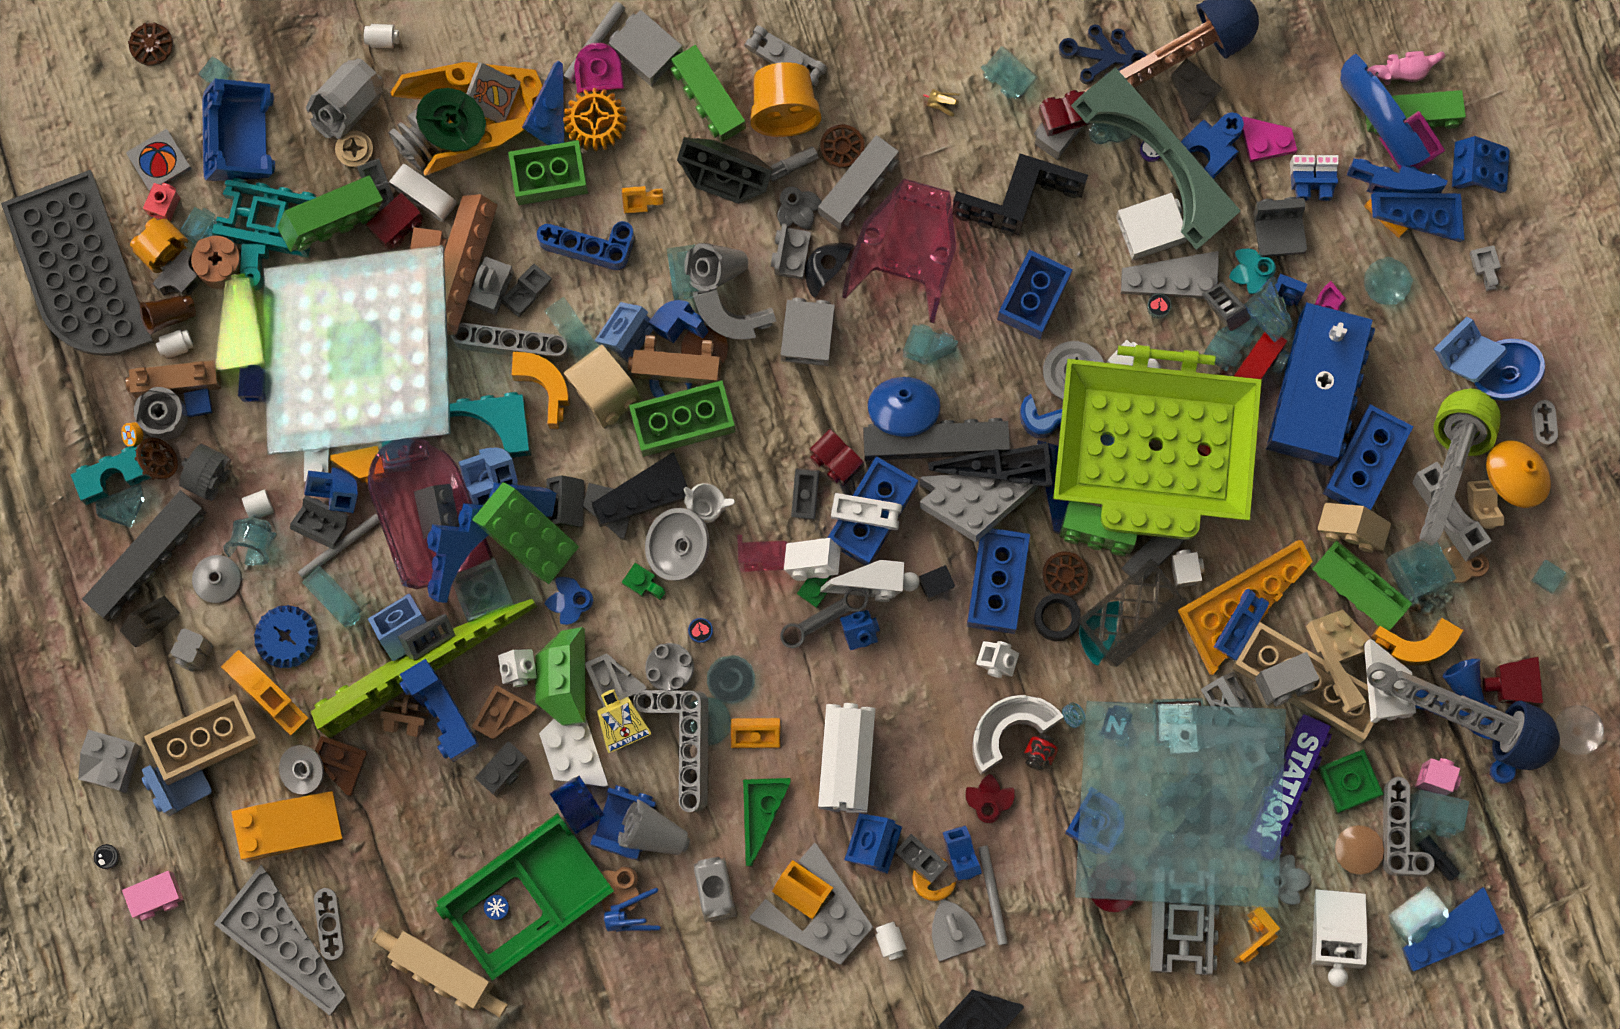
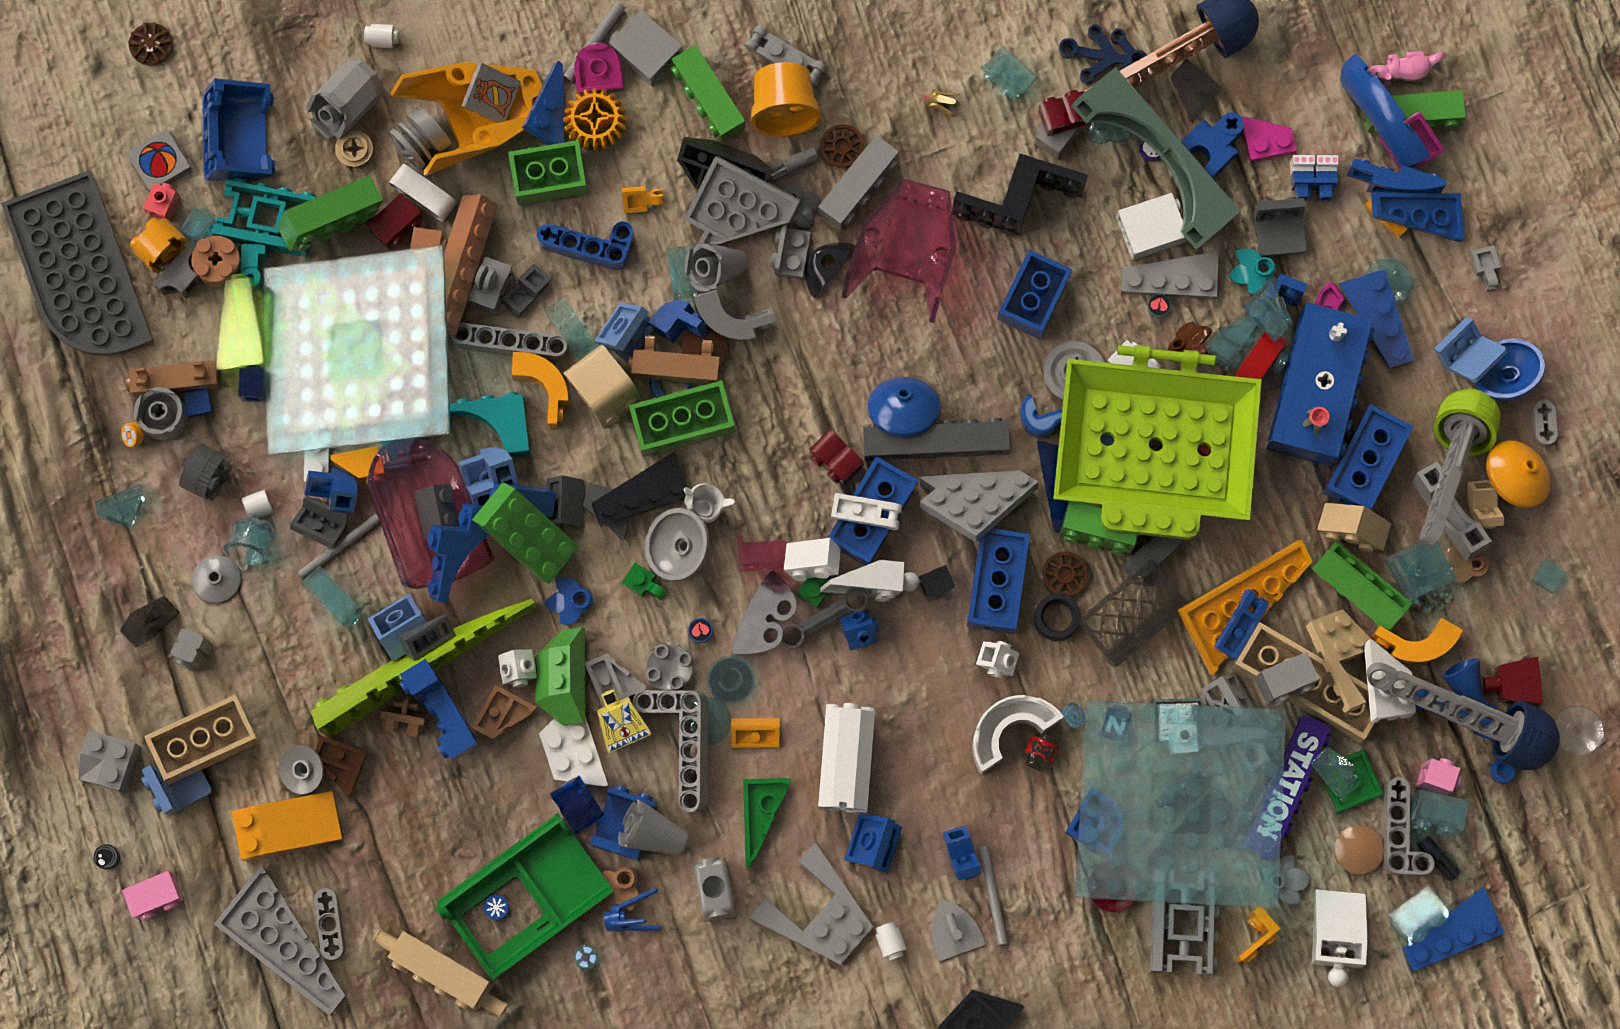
(91, 480): teal arch -> none
(144, 556): dark grey brick -> none
(156, 459): reddish brown wheel -> none
(166, 312): reddish brown plant -> none
(174, 344): white brick -> none
(214, 69): clear light blue tile -> none
(264, 692): light orange slope -> none
(285, 653): blue gear -> none
(376, 171): dark grey slope -> none
(454, 105): dark green piece -> none
(482, 590): clear light blue slope -> none
(502, 769): dark grey brick -> none
(586, 957): none -> clear light blue tile
(737, 204): none -> light grey wing
(751, 630): none -> piece
(802, 889): light orange brick -> none
(805, 493): dark grey slope -> none
(807, 332): light grey brick -> none
(921, 858): dark grey slope -> none
(921, 884): light orange head -> none
(927, 346): clear light blue slope -> none
(989, 796): dark red plate -> none
(1019, 465): black wedge -> none
(1093, 622): teal piece -> none
(1187, 568): white brick -> none
(1190, 338): none -> reddish brown plate
(1235, 316): dark grey slope -> none
(1318, 417): none -> coral piece
(1336, 772): none -> clear light blue slope
(1374, 299): none -> blue wing
(1480, 164): blue bracket -> none

